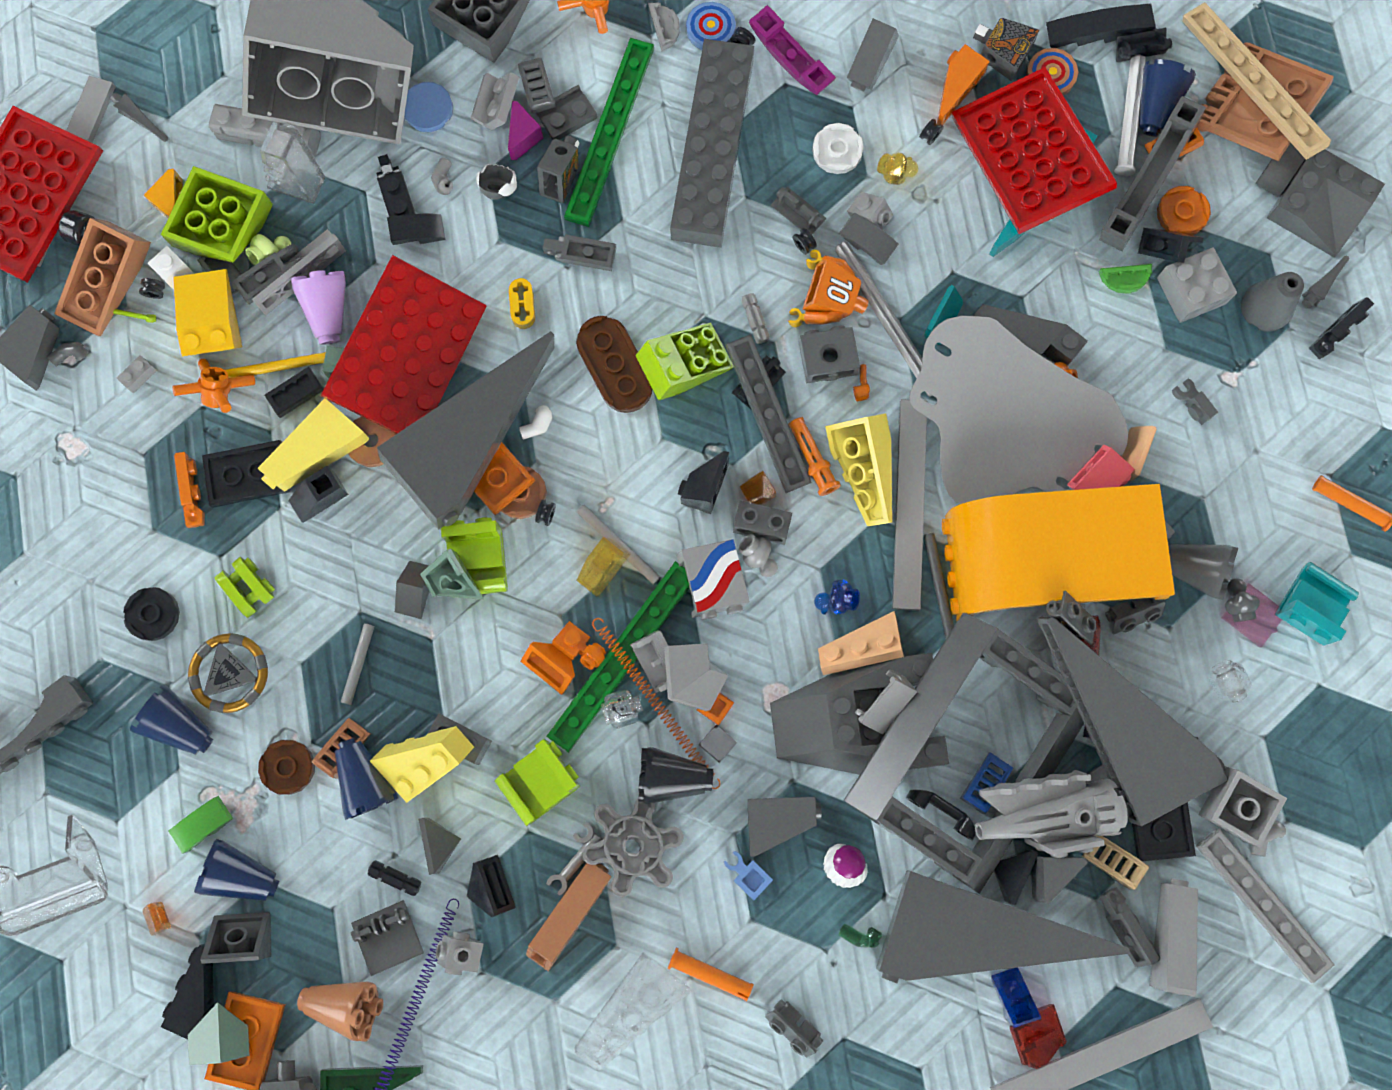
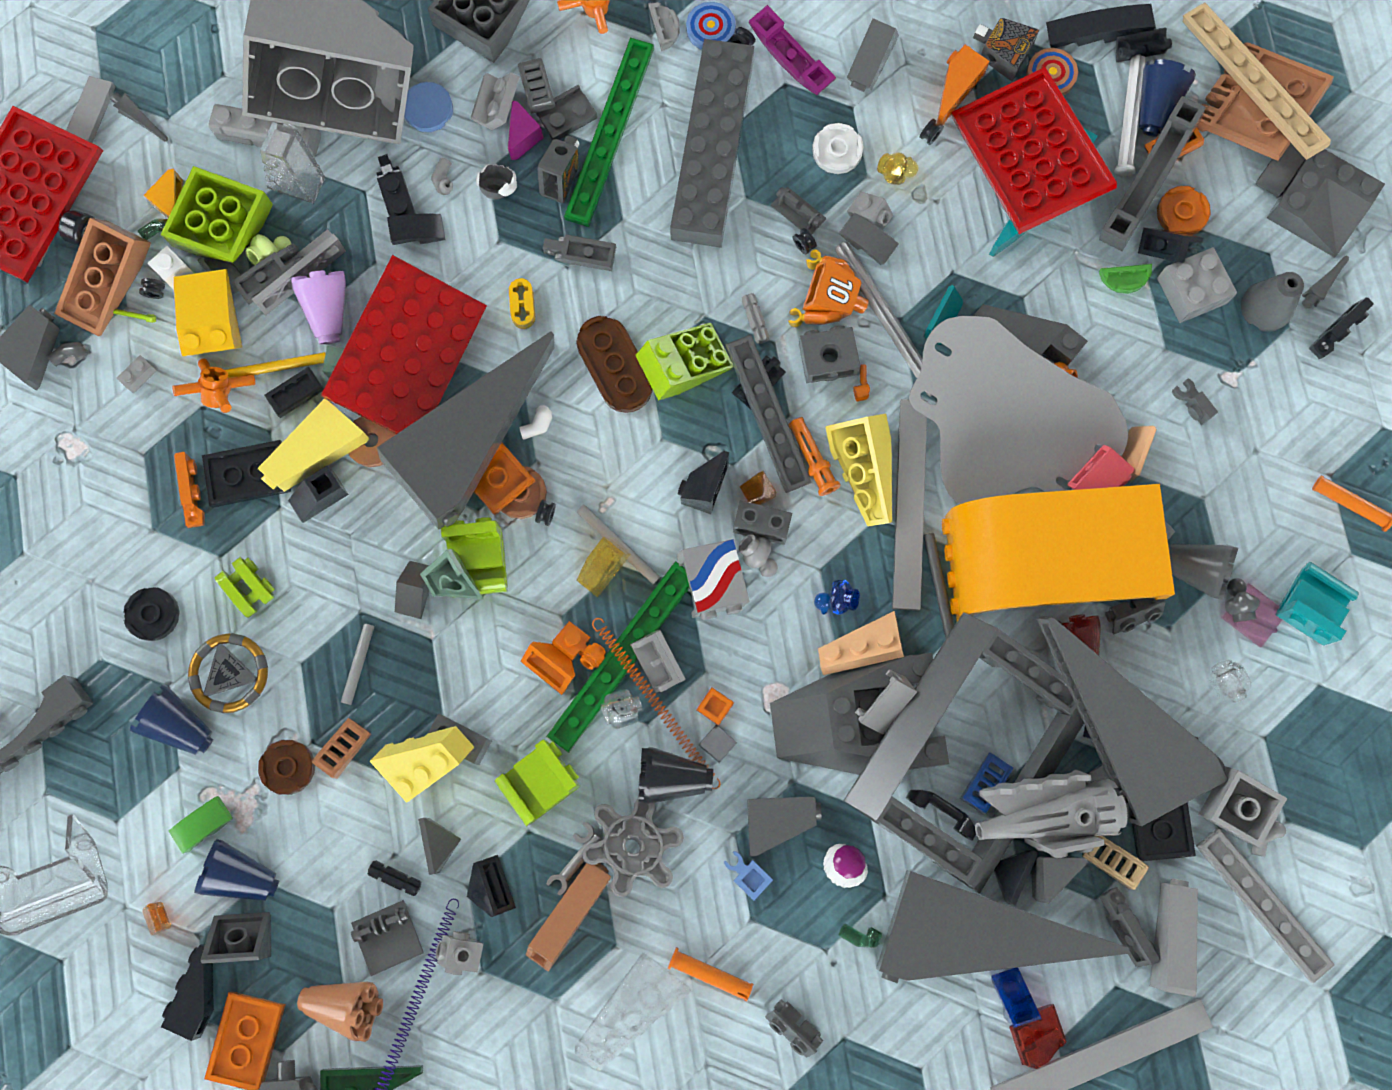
(152, 228): none -> clear green arm
(218, 1038): slope -> none
(359, 781): dark blue cone -> none
(692, 676): light grey slope -> none
(1073, 617): dark grey hinge -> none

